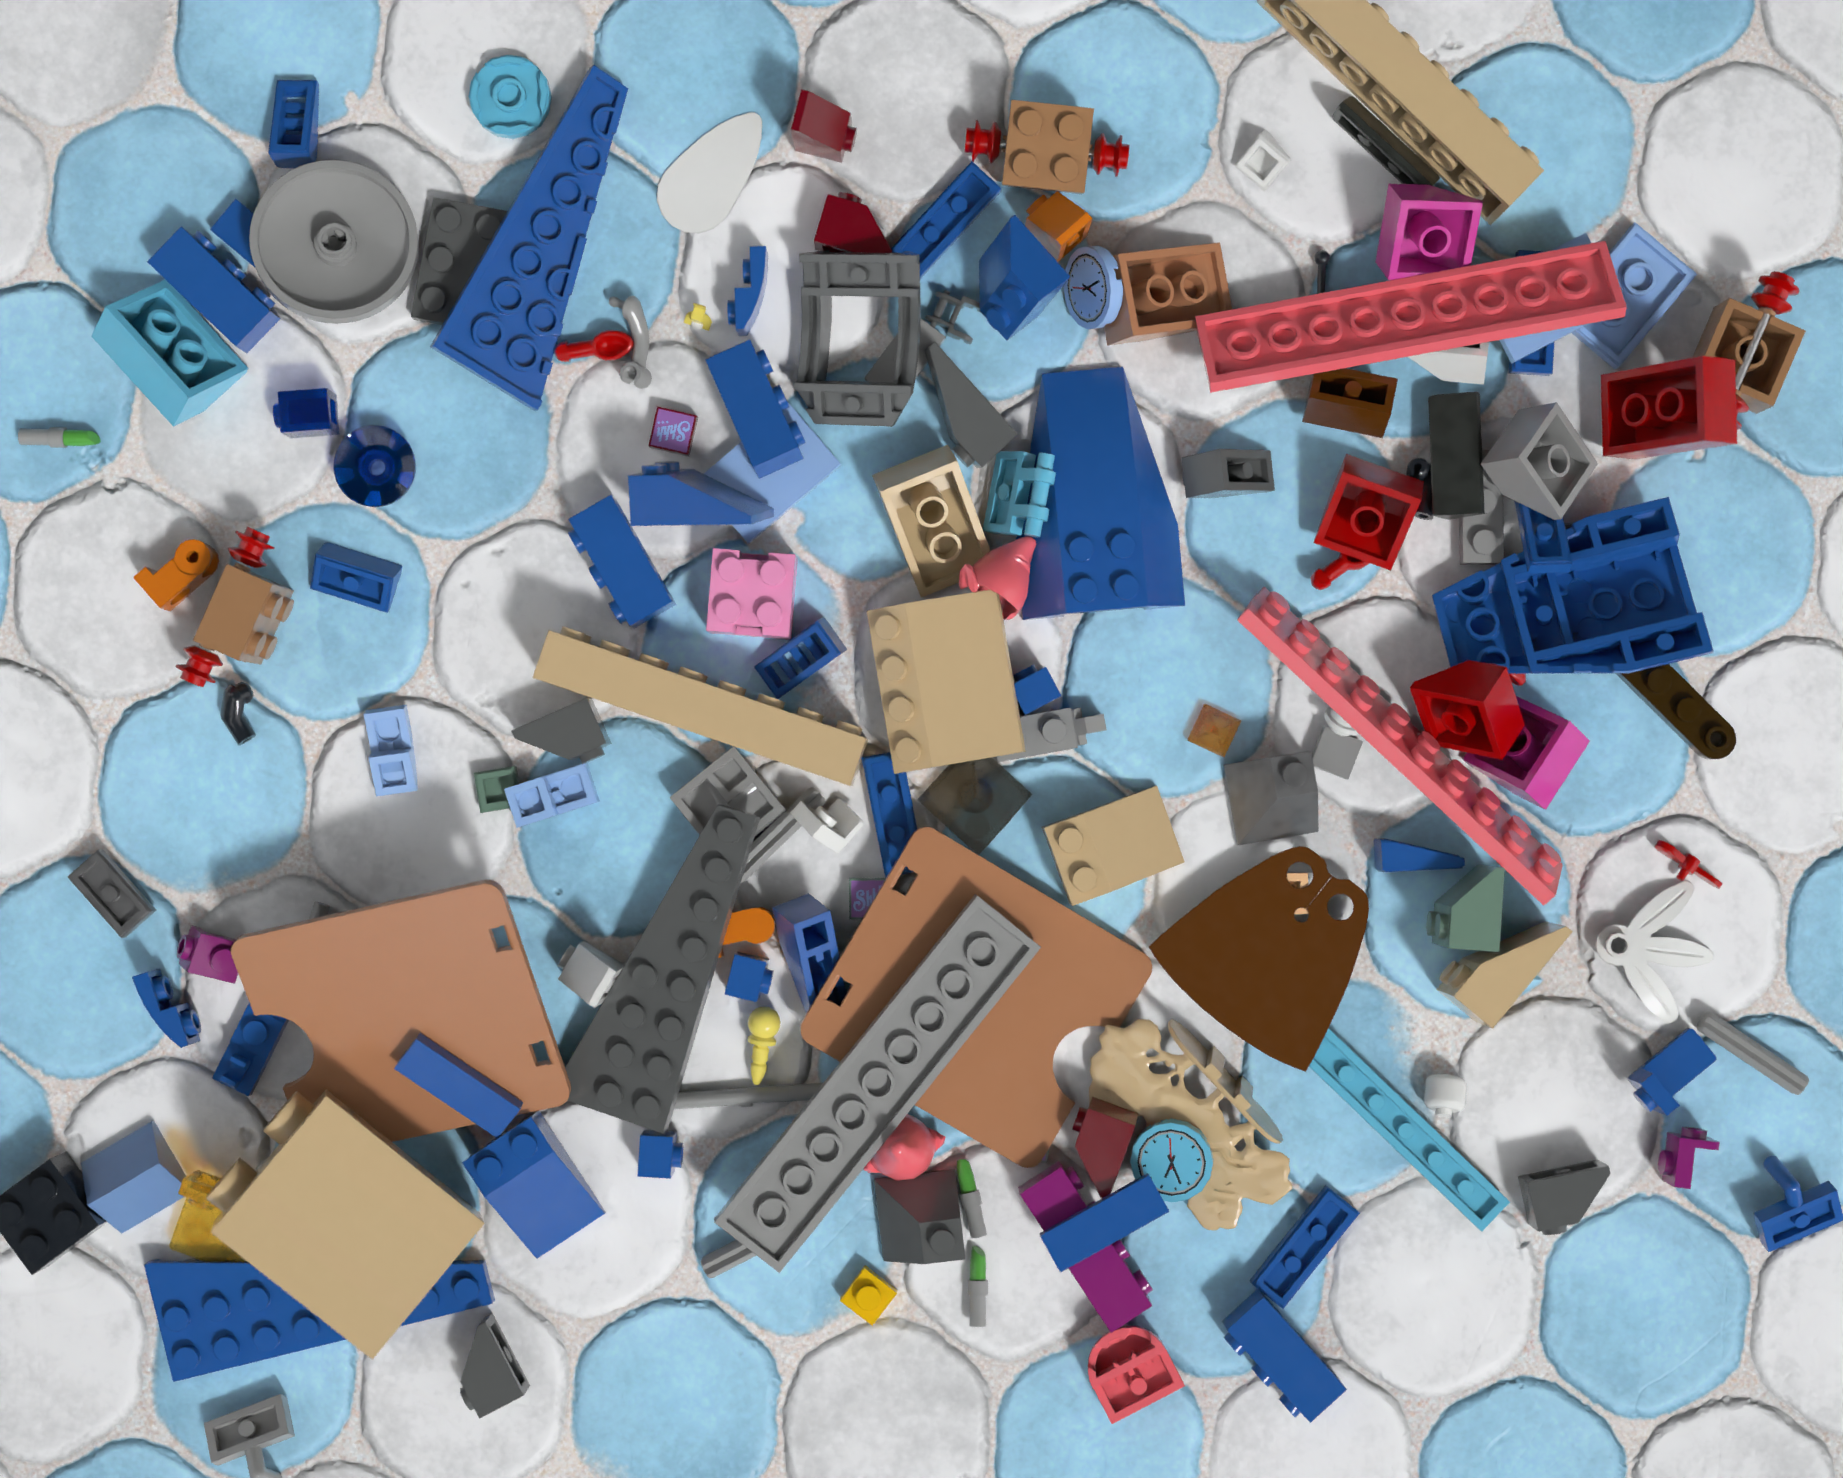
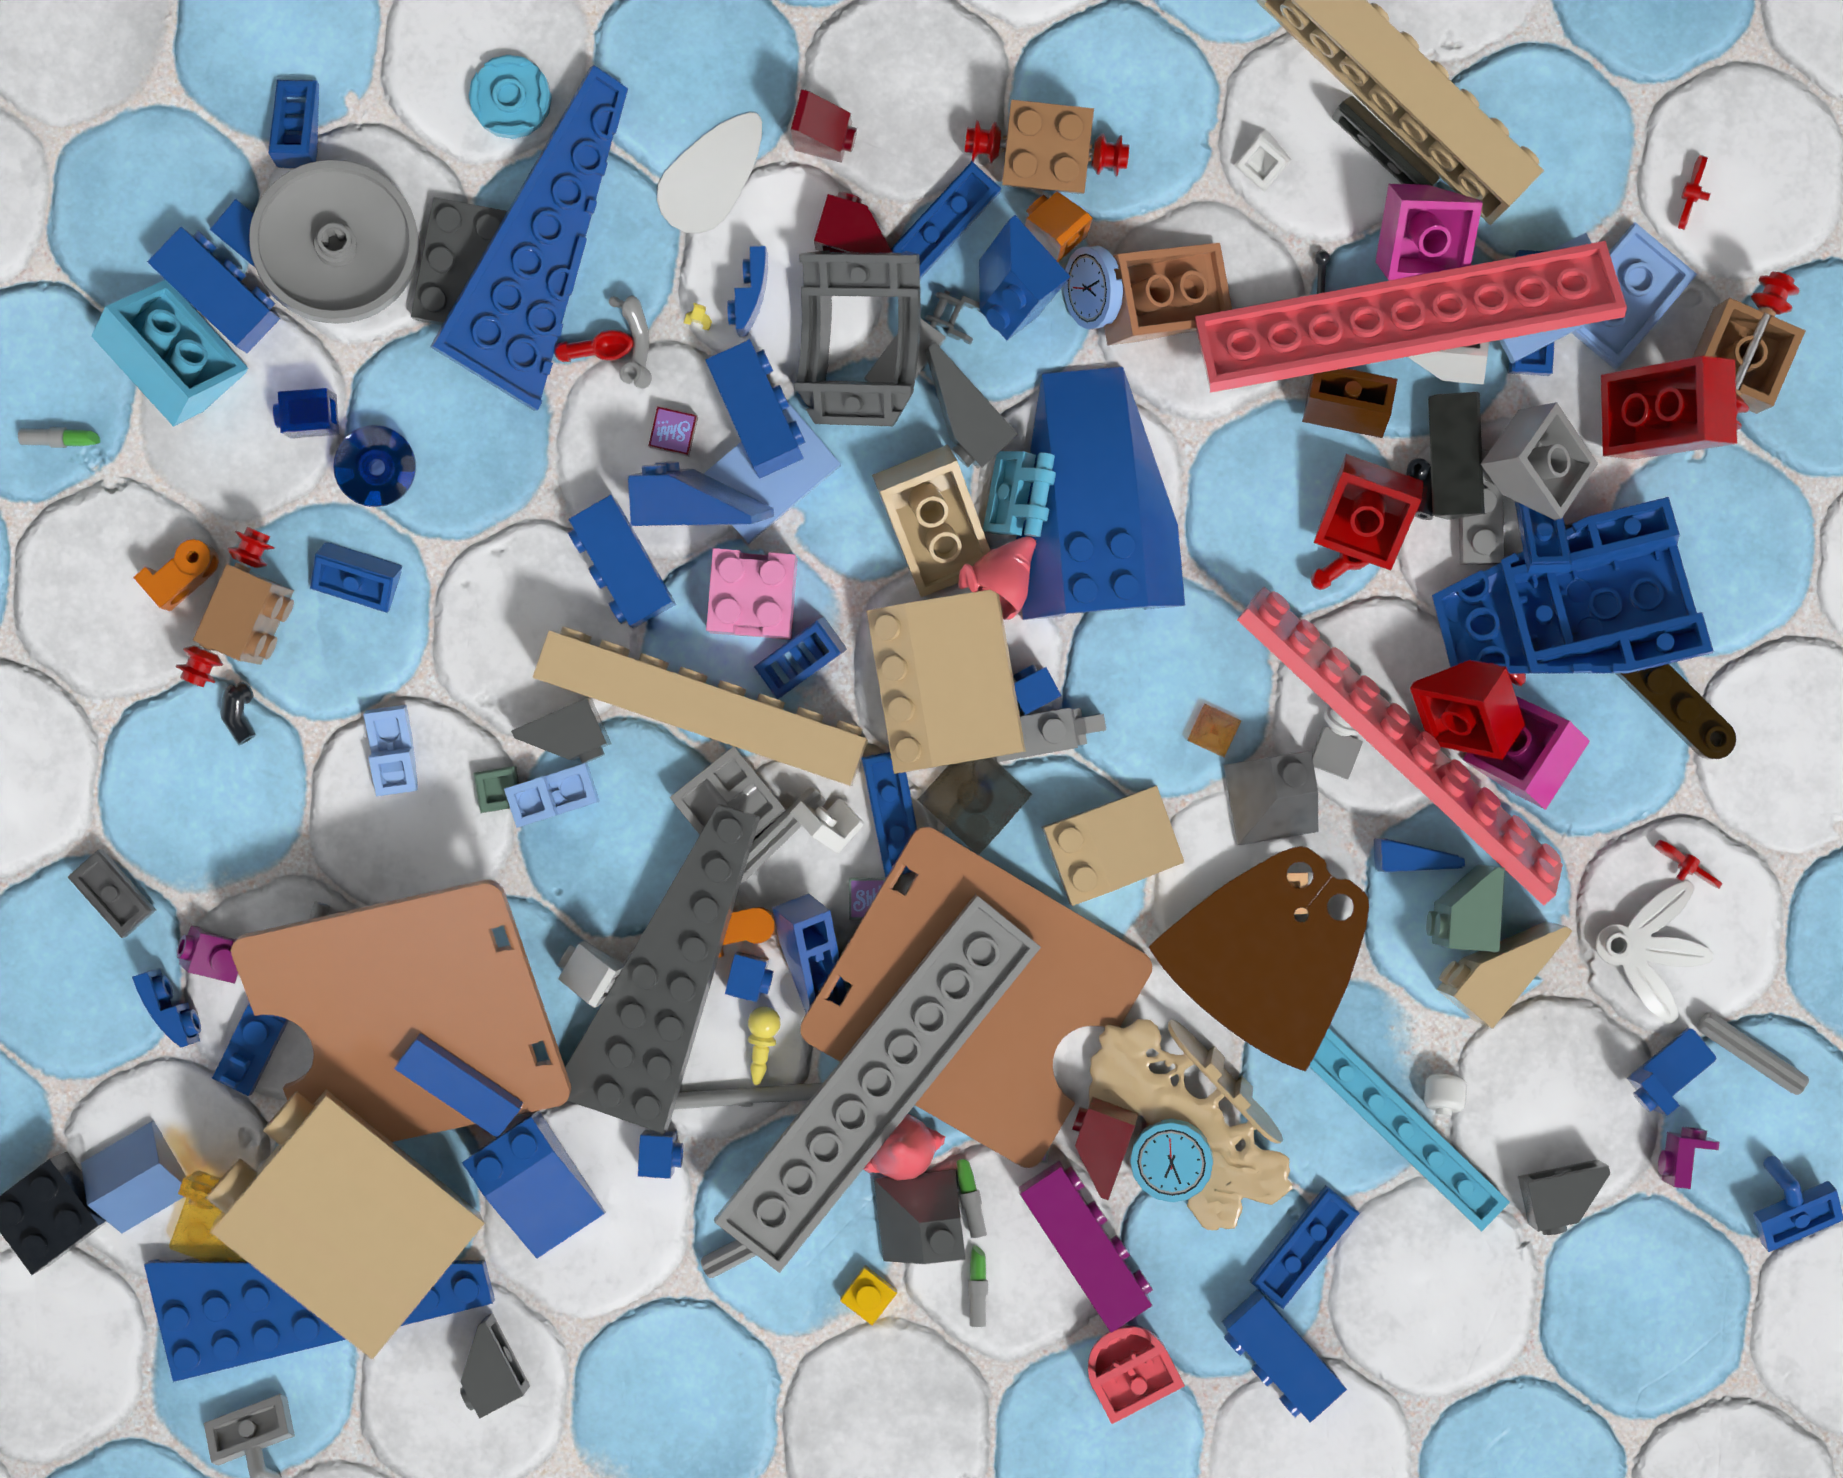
(1104, 1222): blue tile -> none
(1227, 473): dark grey slope -> none
(1692, 191): none -> red piece

